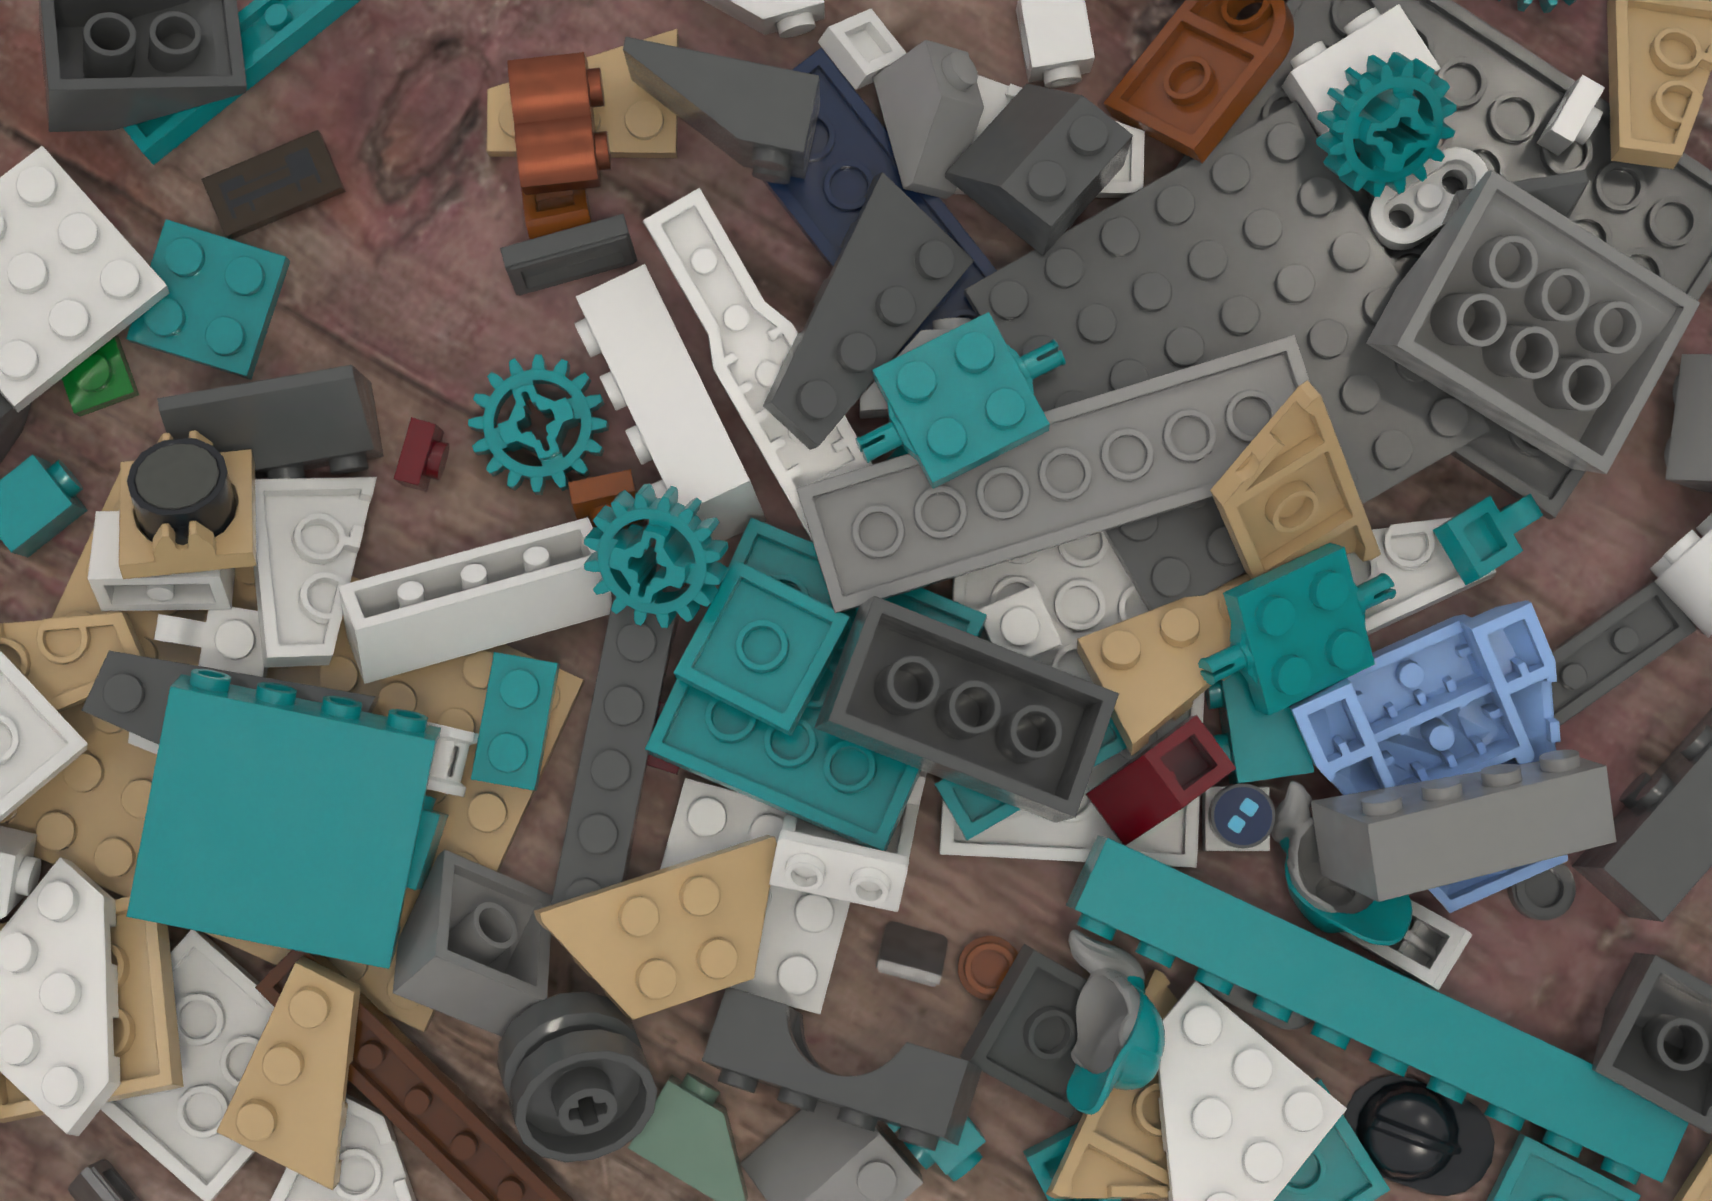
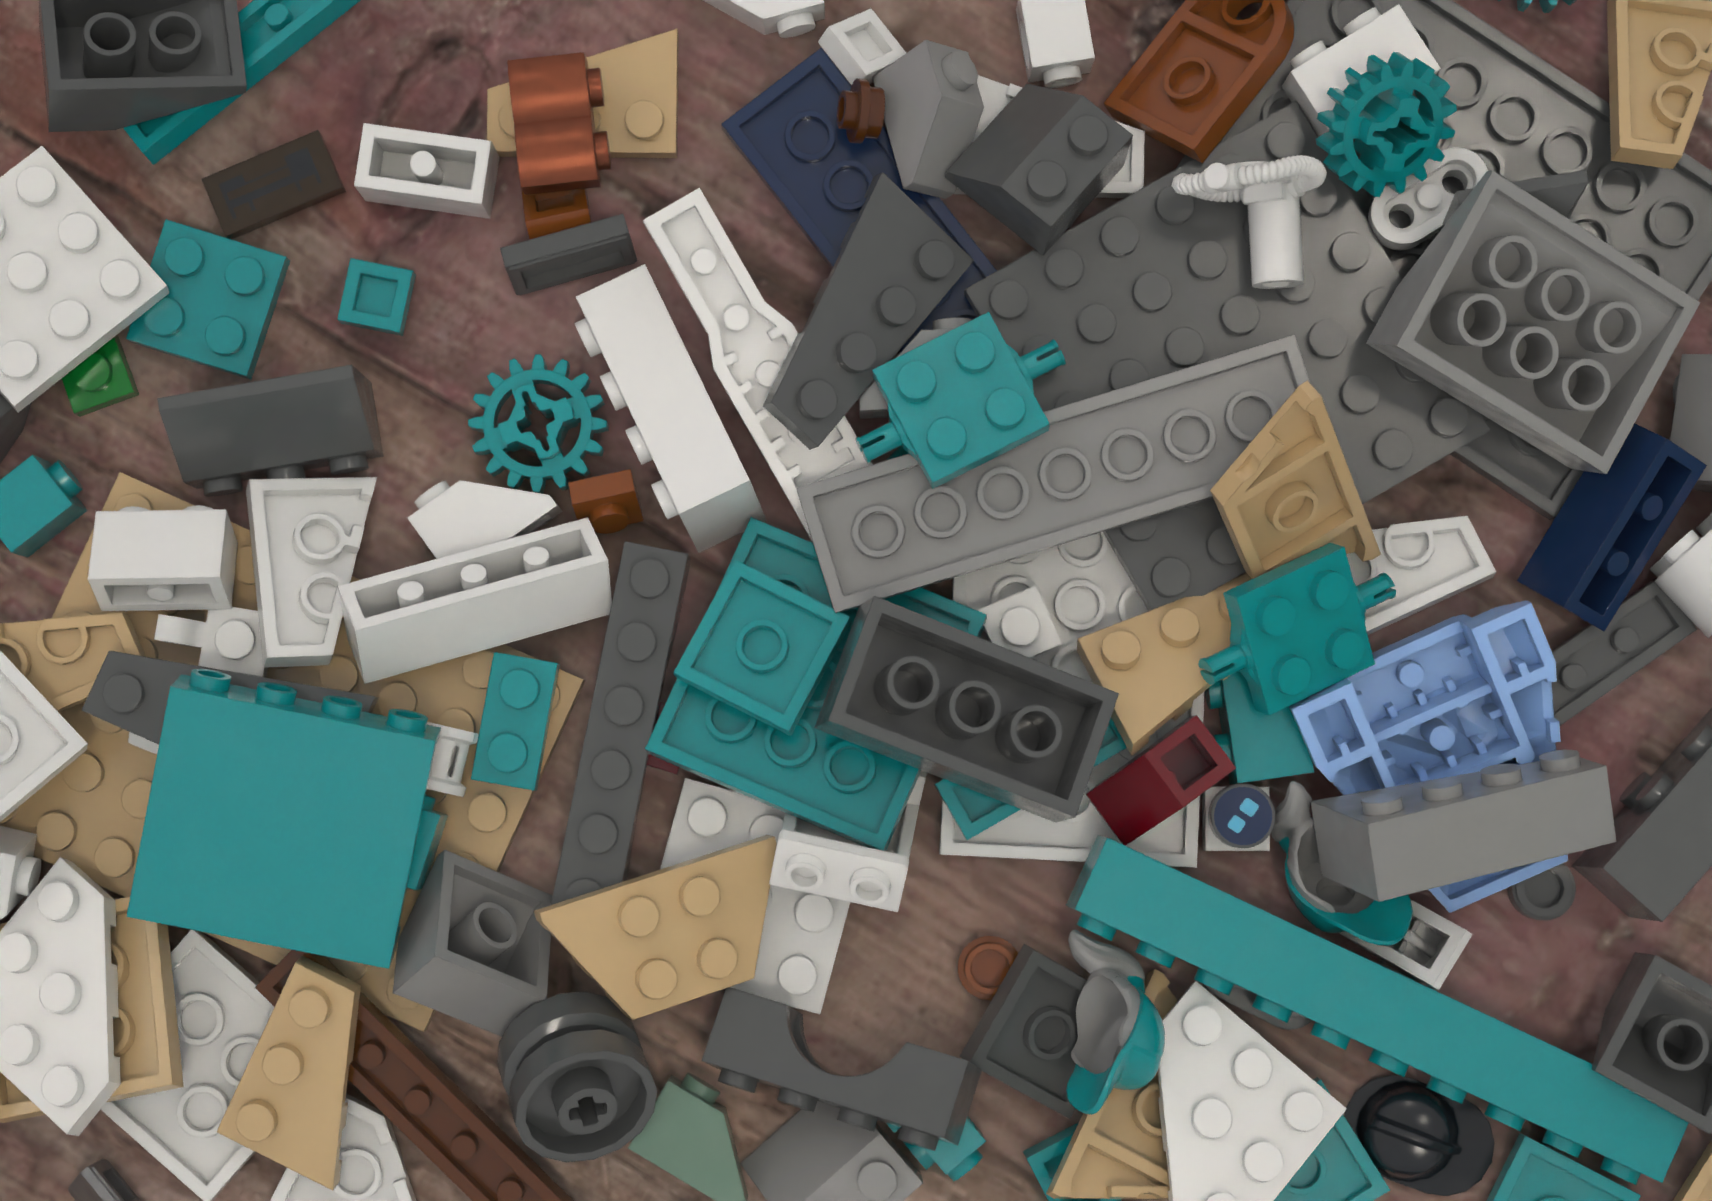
(187, 508): piece -> none
(376, 297): none -> teal plate
(421, 455): dark red plate -> none
(426, 170): none -> white brick
(477, 515): none -> white slope
(681, 547): teal gear -> none
(743, 107): dark grey slope -> none
(861, 111): none -> reddish brown plate
(912, 954): flat silver slope -> none
(1273, 204): none -> white piece
(1484, 535): teal plate -> none
(1574, 117): white plate -> none
(1612, 527): none -> dark blue brick

